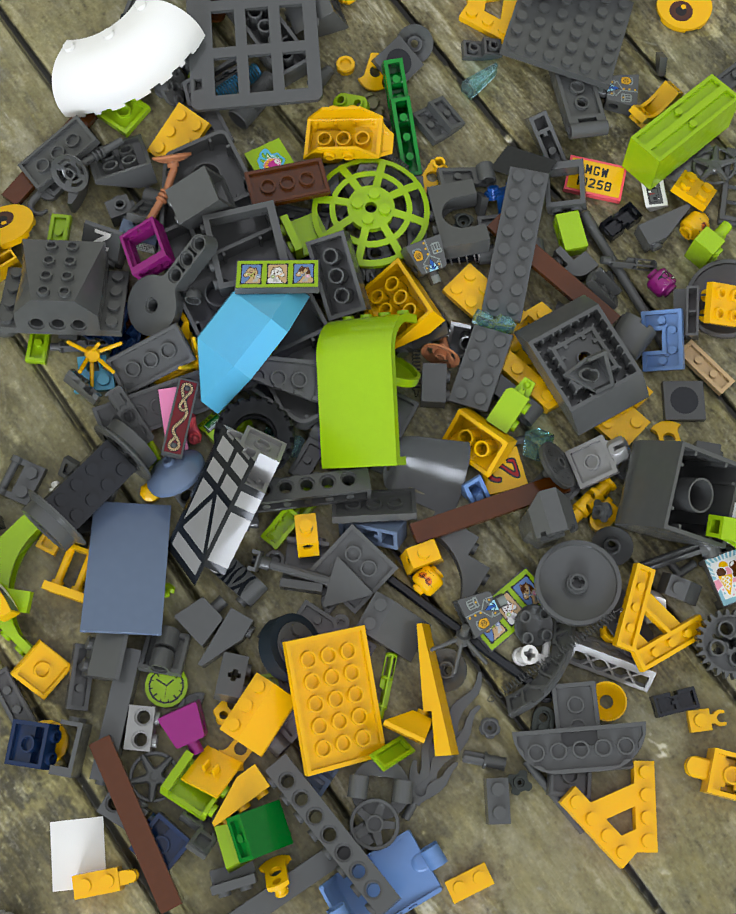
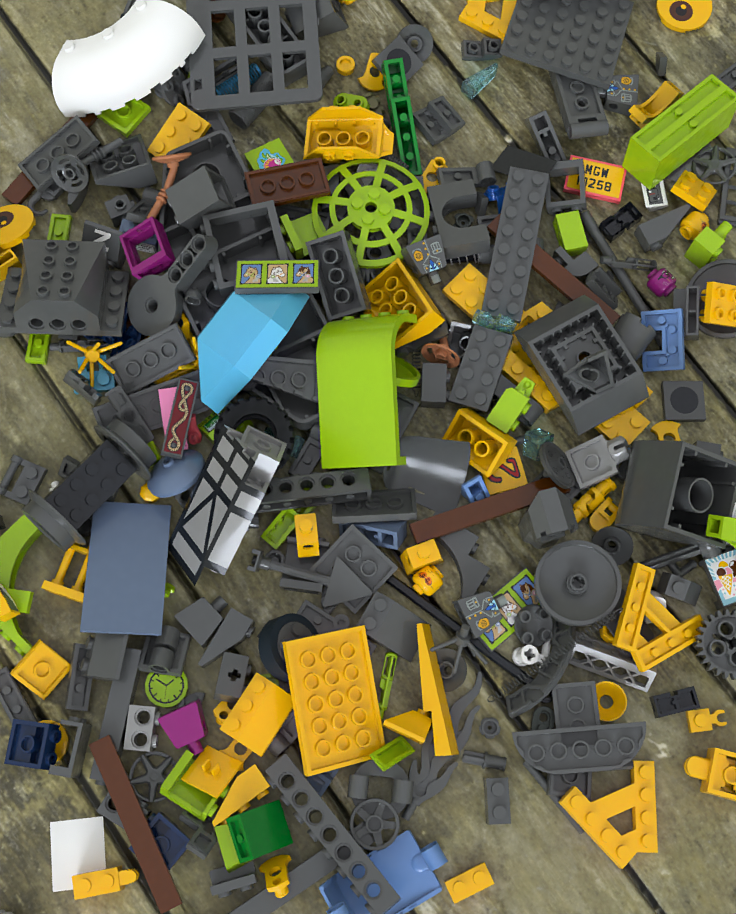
(47, 545): yellow tile -> none
(243, 583): dark grey door -> none
(513, 780): pearl dark grey plate -> none
(601, 510): dark grey plate -> none
(707, 368): tan plate -> none

